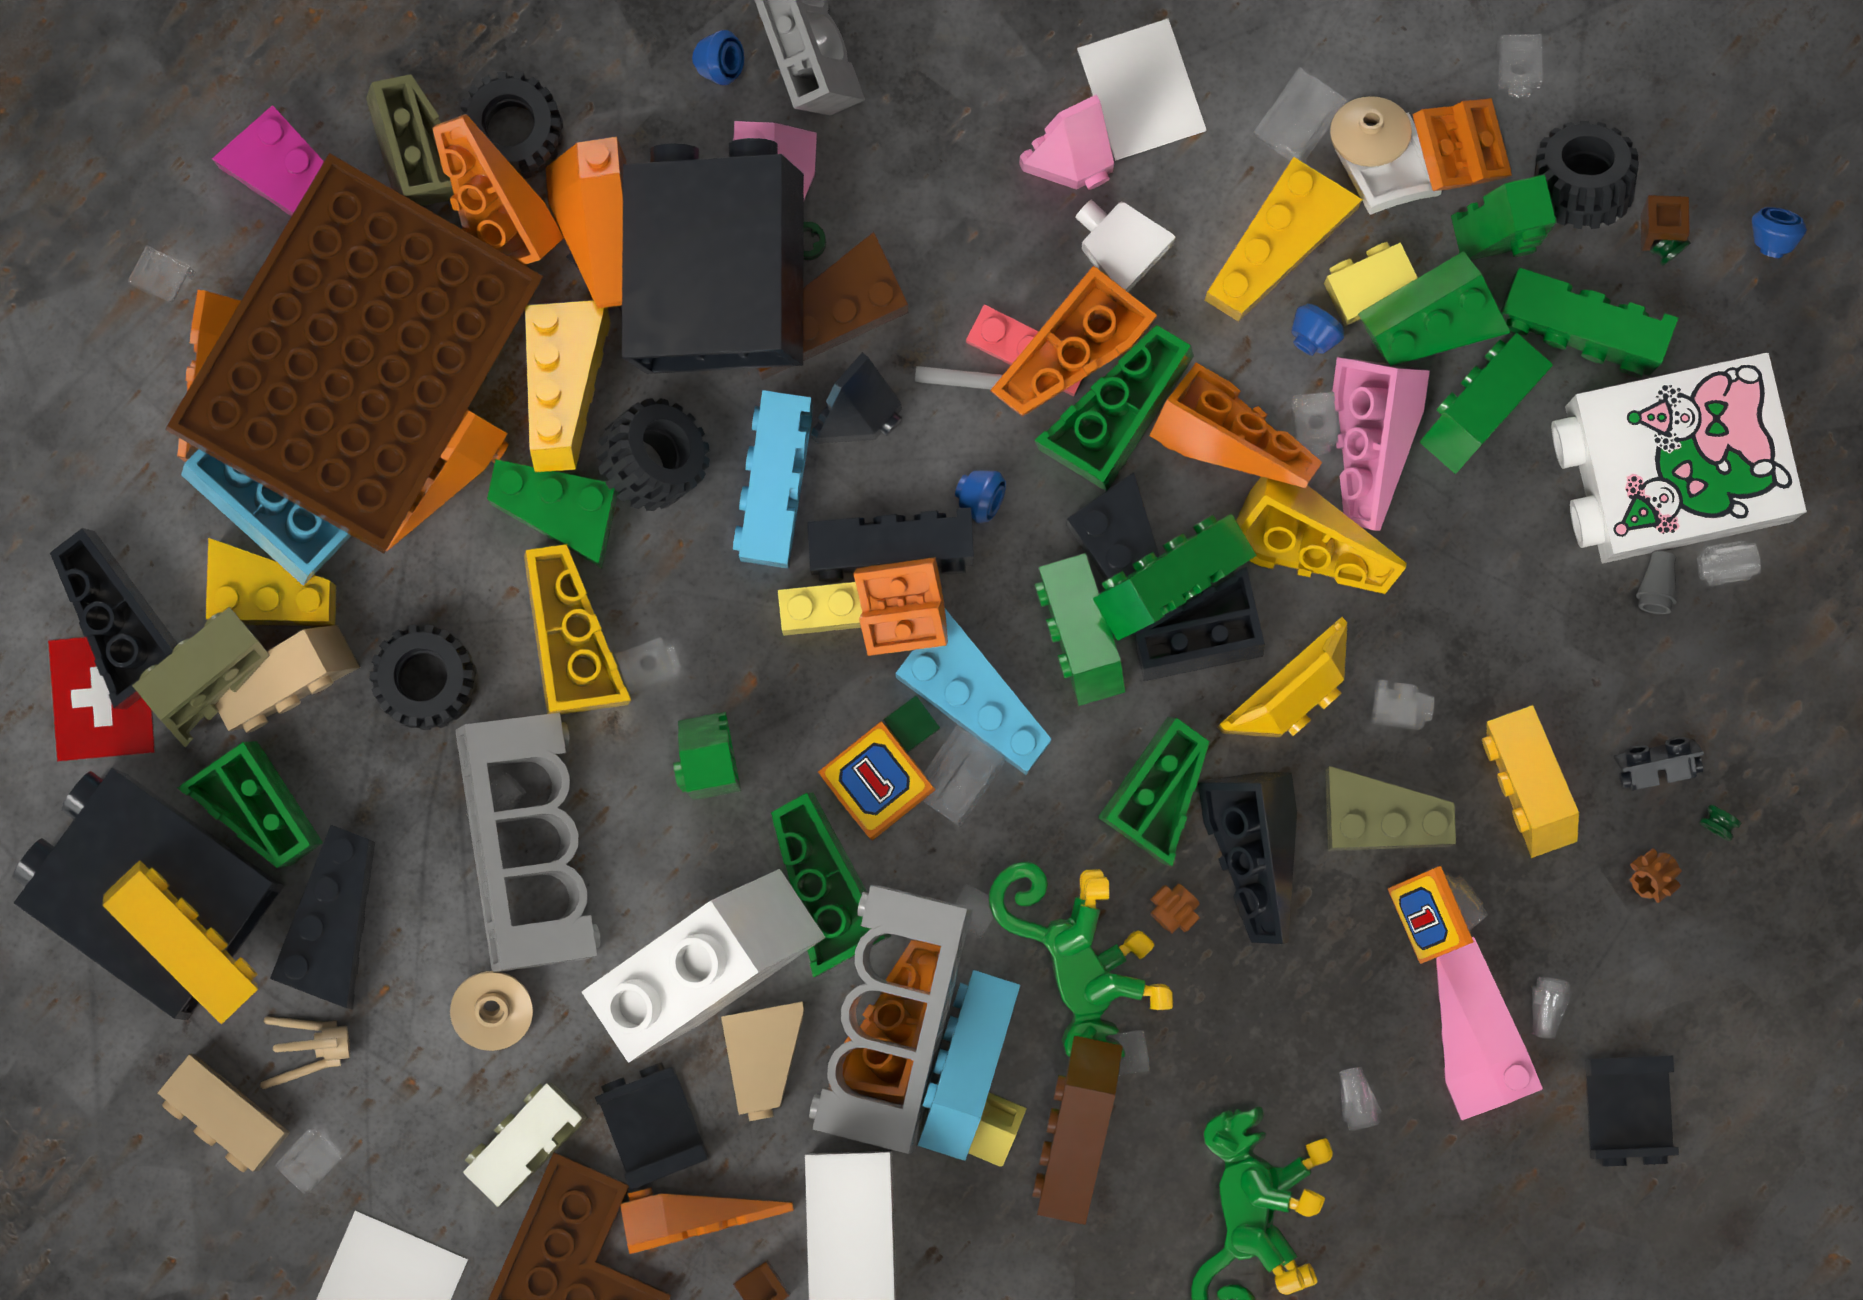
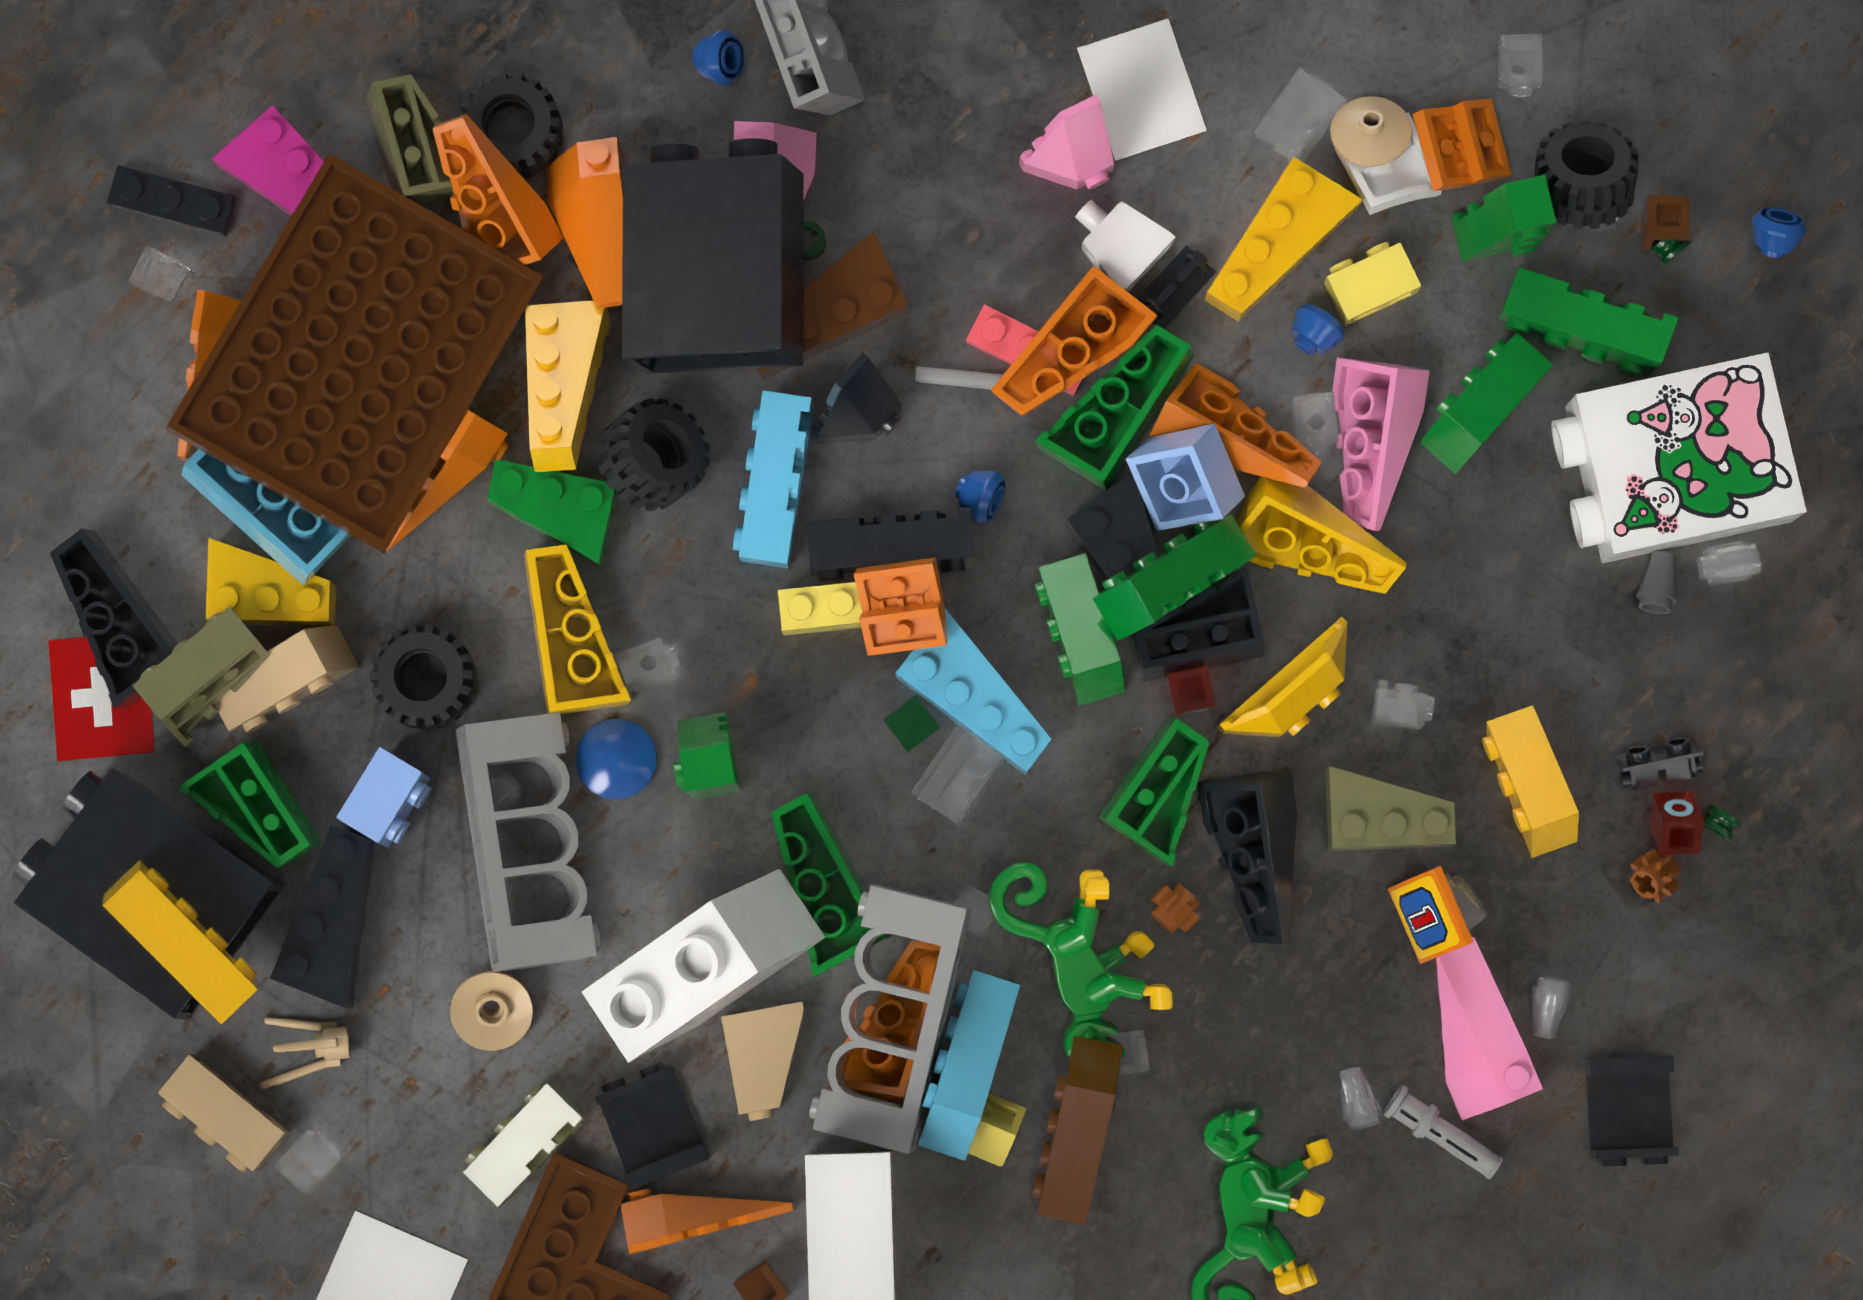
(171, 200): none -> black plate
(385, 798): none -> light blue brick
(616, 759): none -> blue dish
(876, 780): slope -> none
(1177, 285): none -> black hinge
(1185, 477): none -> light blue brick
(1190, 692): none -> clear red brick
(1425, 1121): none -> light grey pin
(1435, 313): green wedge -> none
(1676, 823): none -> clear red brick

